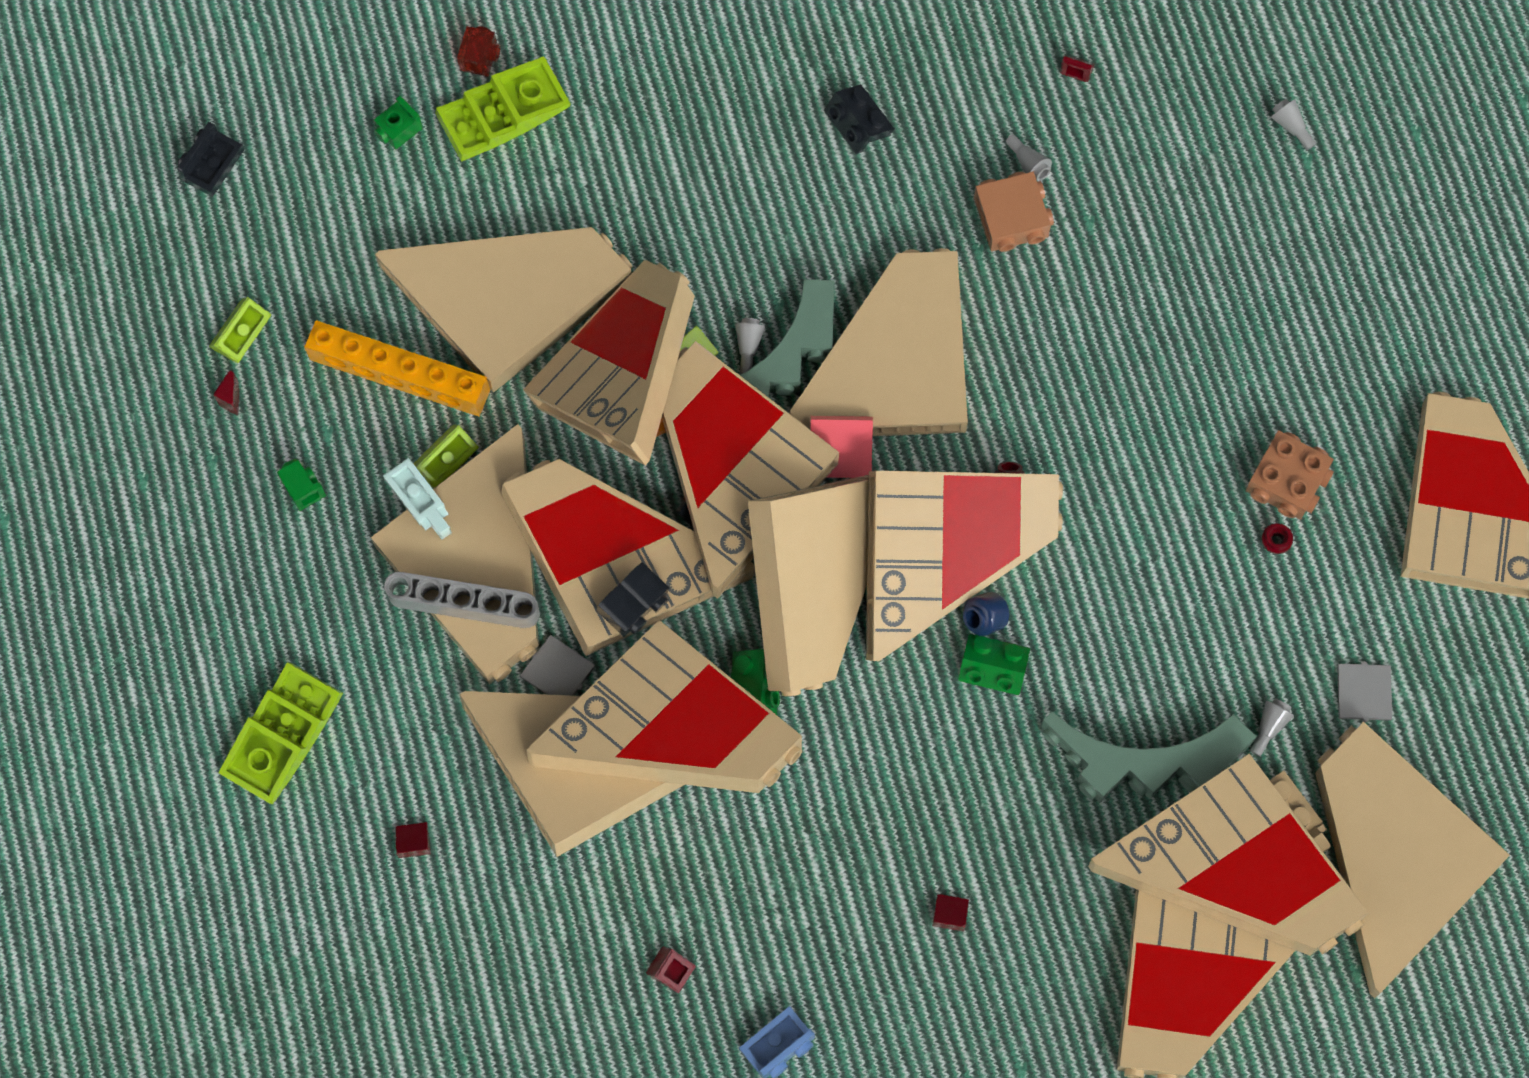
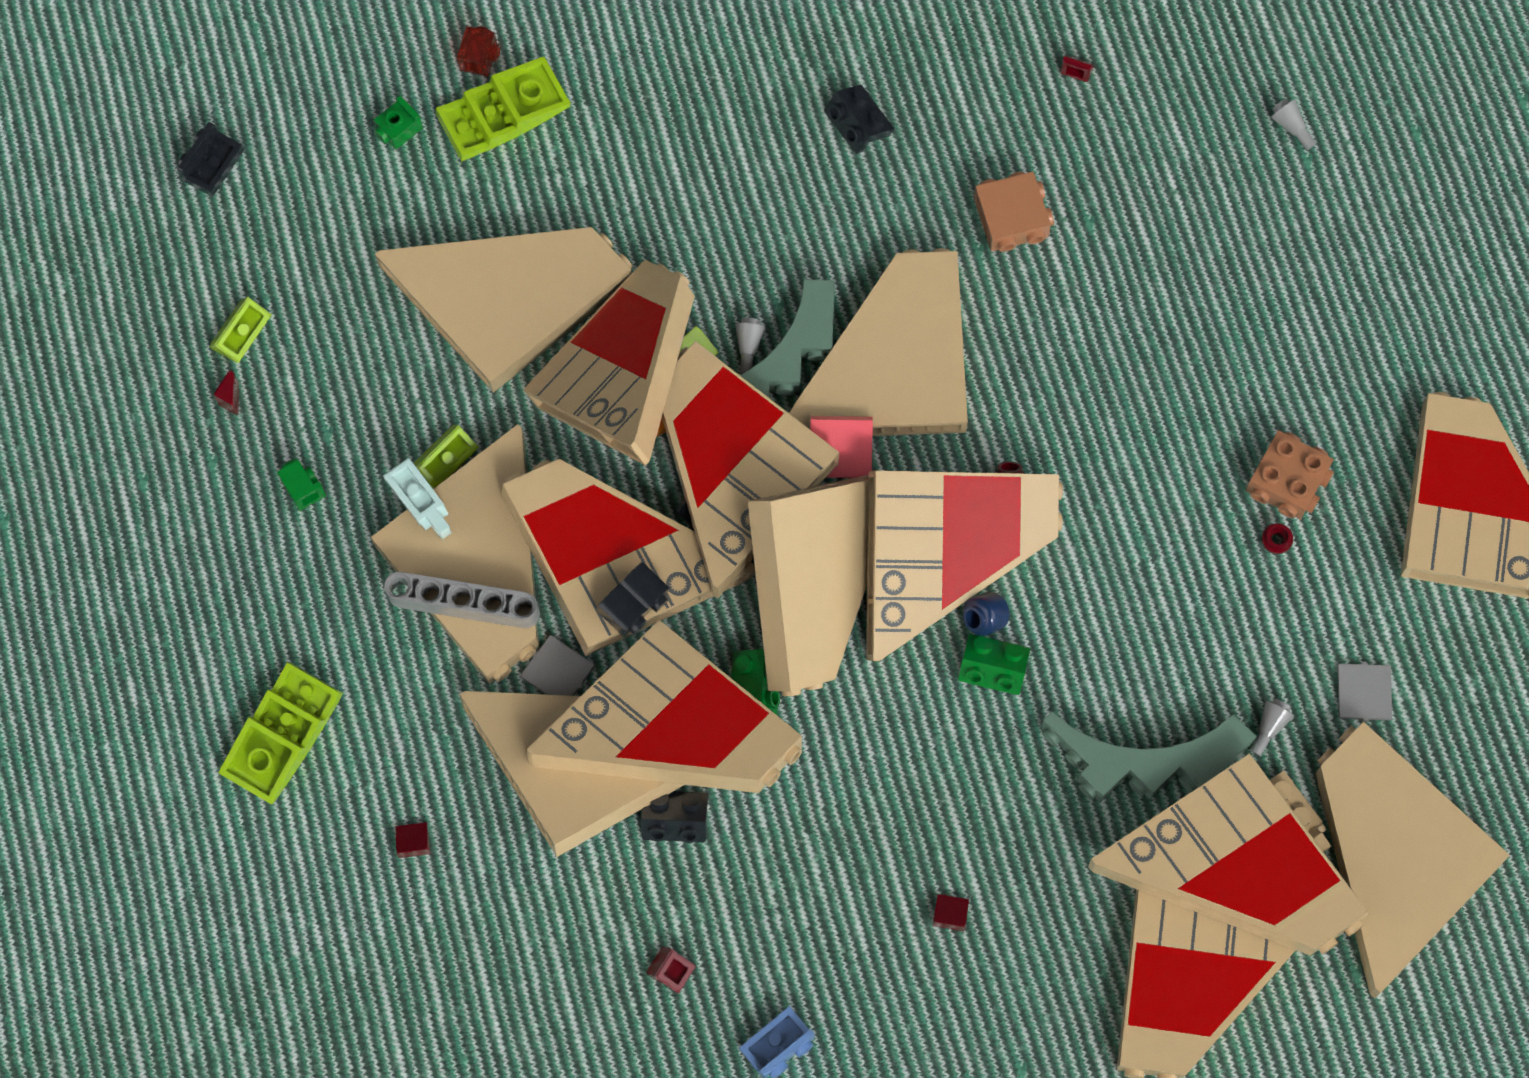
(397, 368): light orange brick -> none
(676, 817): none -> black bracket
(1030, 159): light grey cone -> none

